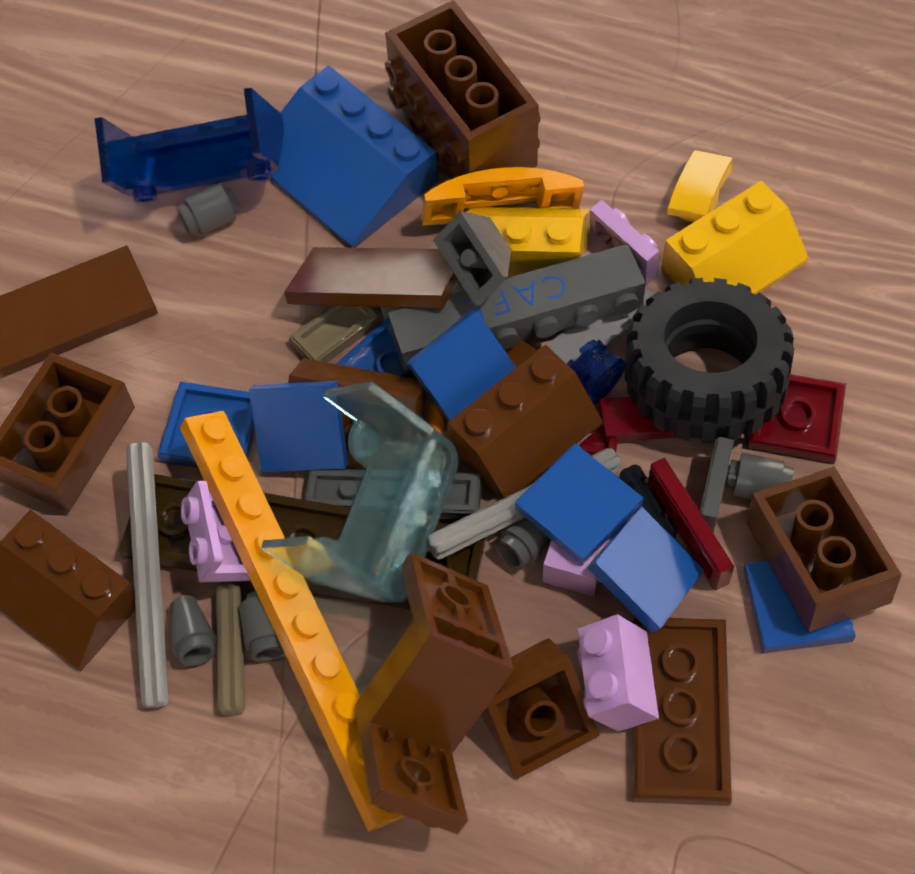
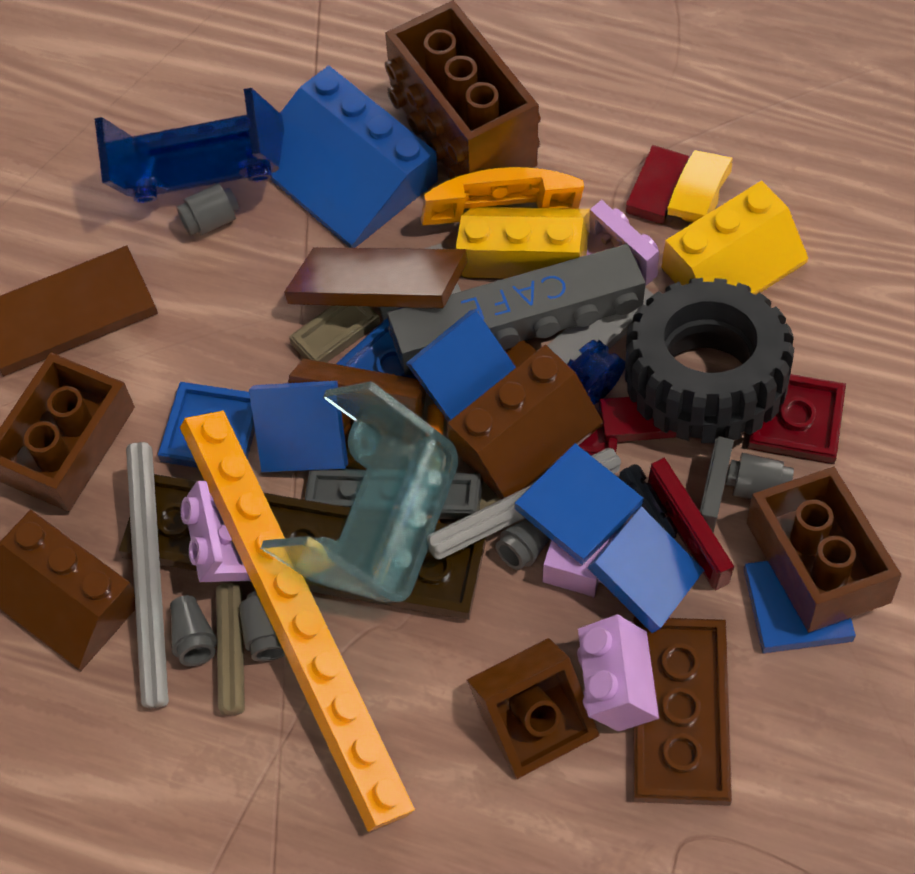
(431, 695): reddish brown bracket -> none
(475, 254): dark grey slope -> none
(656, 184): none -> dark red tile

